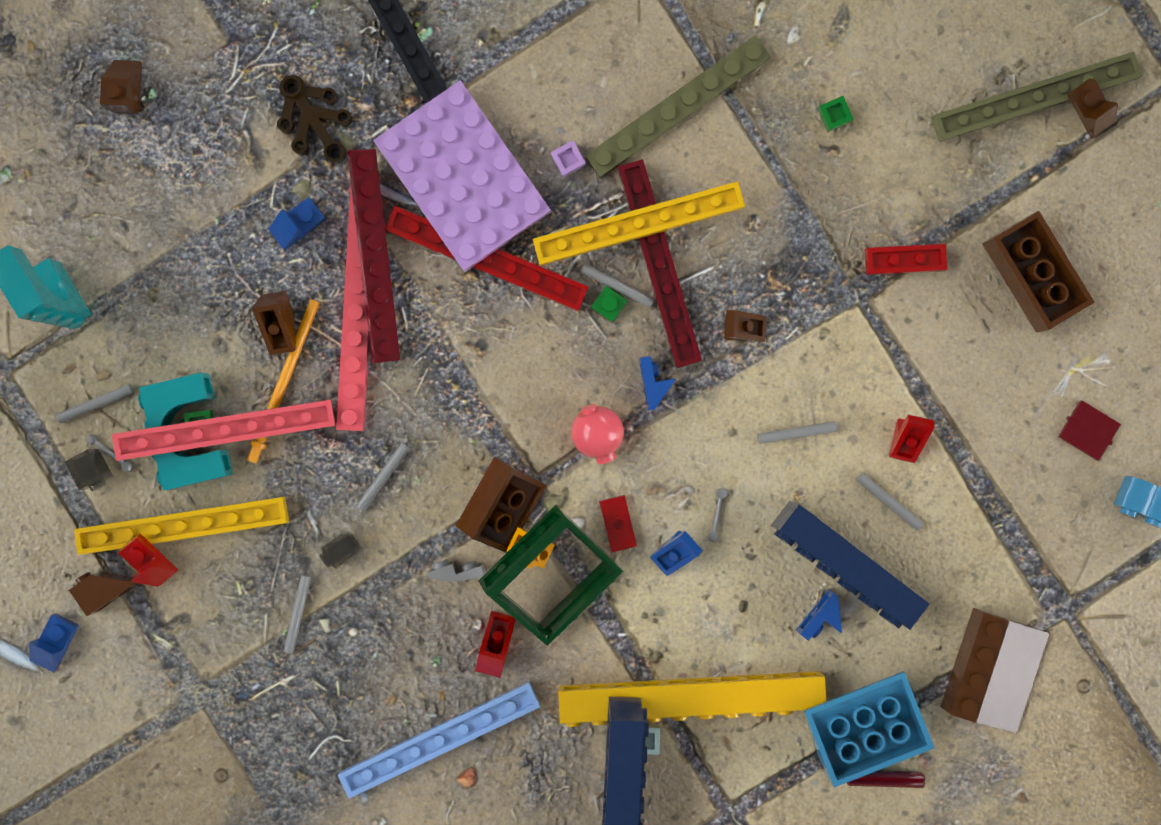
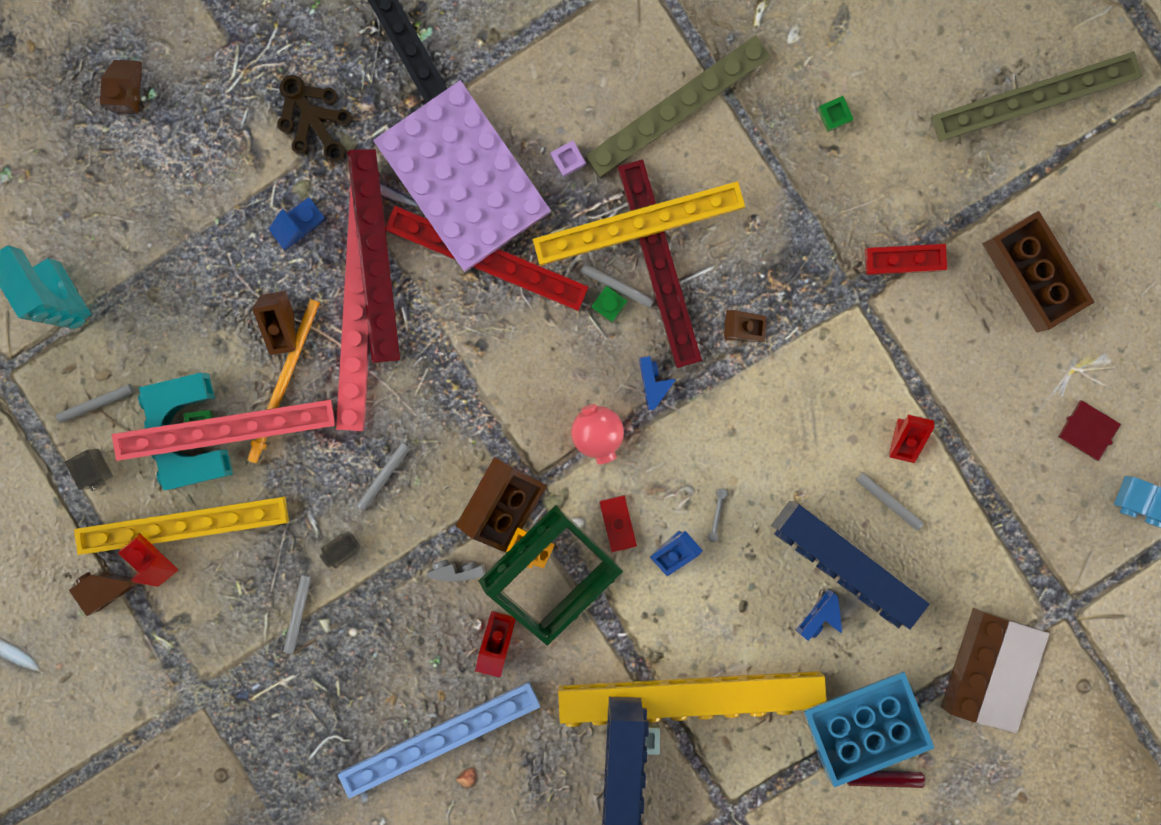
(53, 642): blue slope -> none
(93, 440): light grey hinge -> none
(797, 432): light grey bar -> none
(1092, 107): reddish brown slope -> none

